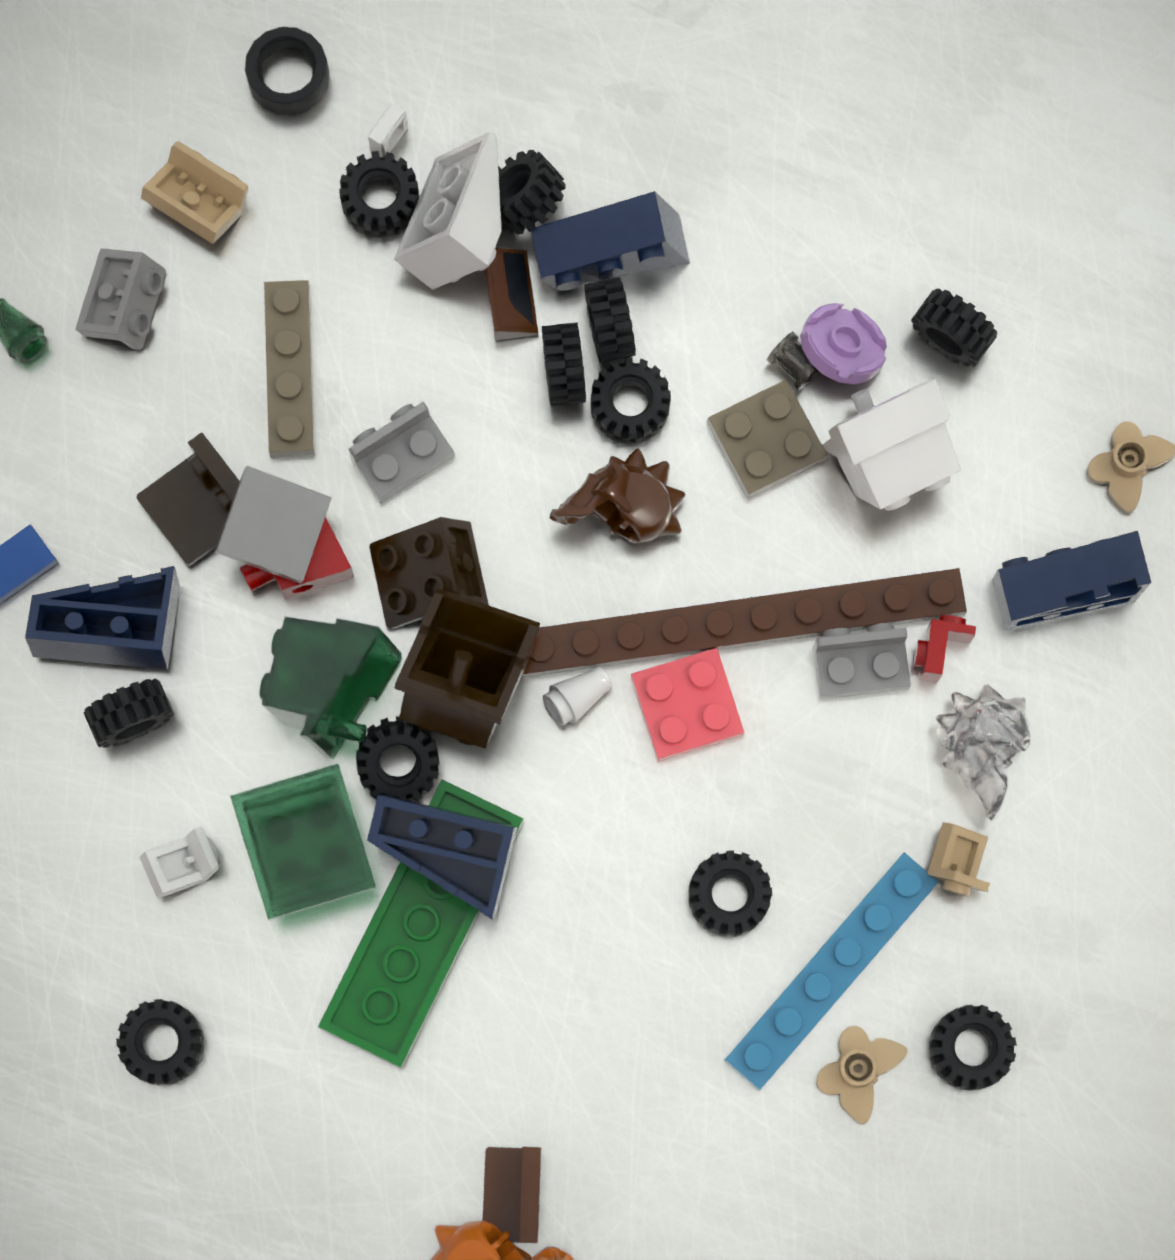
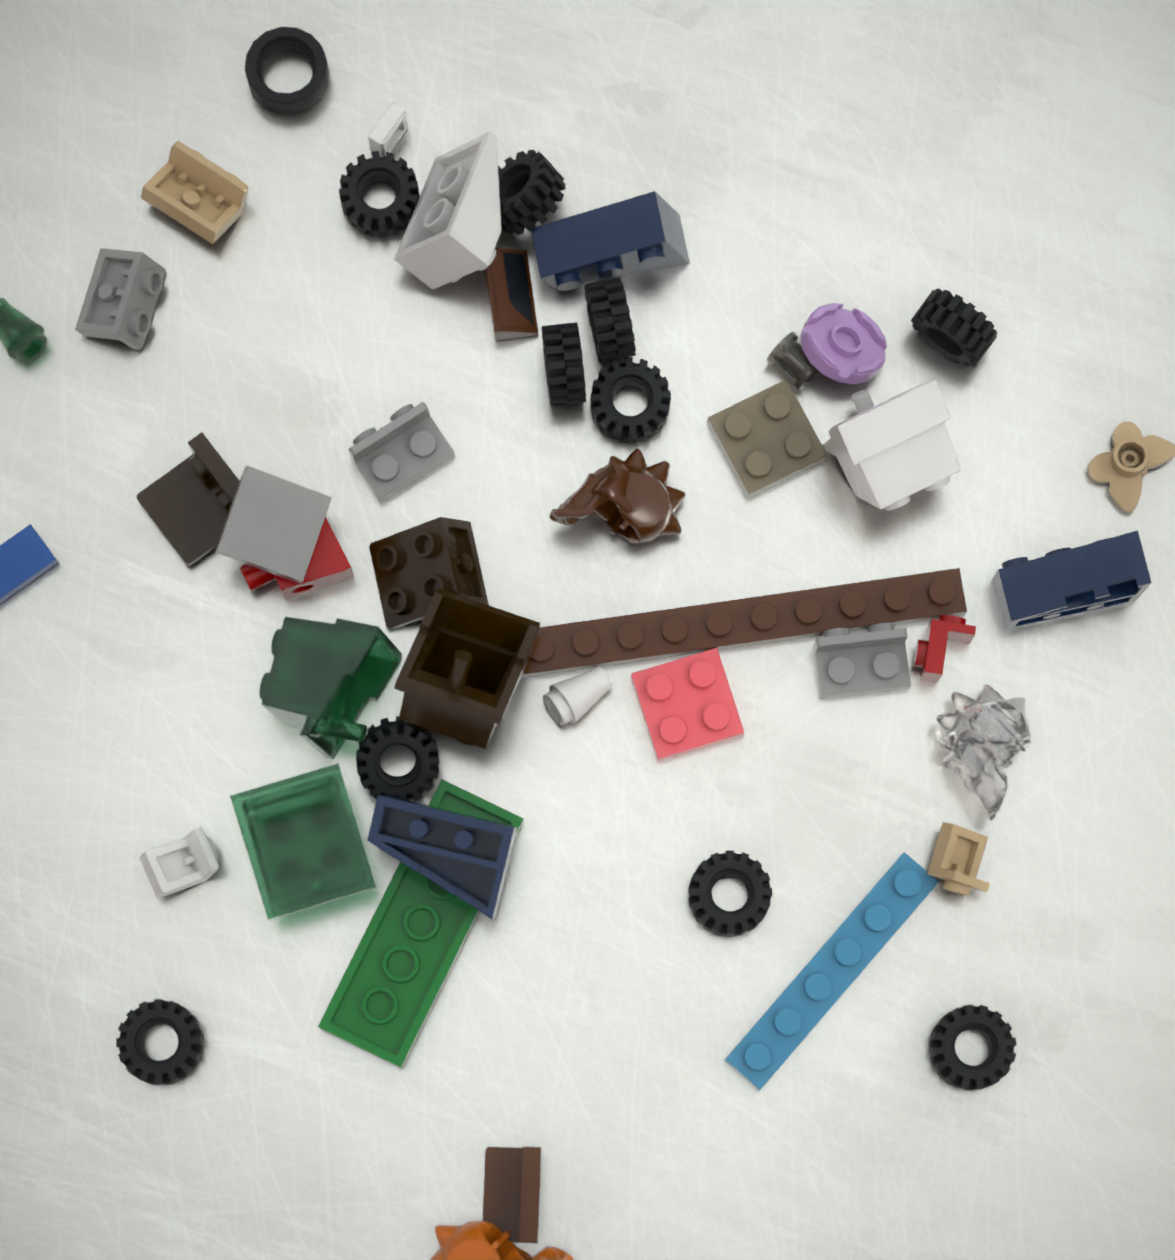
(107, 623): dark blue wedge -> none
(128, 713): black tyre -> none
(289, 368): dark tan plate -> none
(858, 1070): tan animal -> none

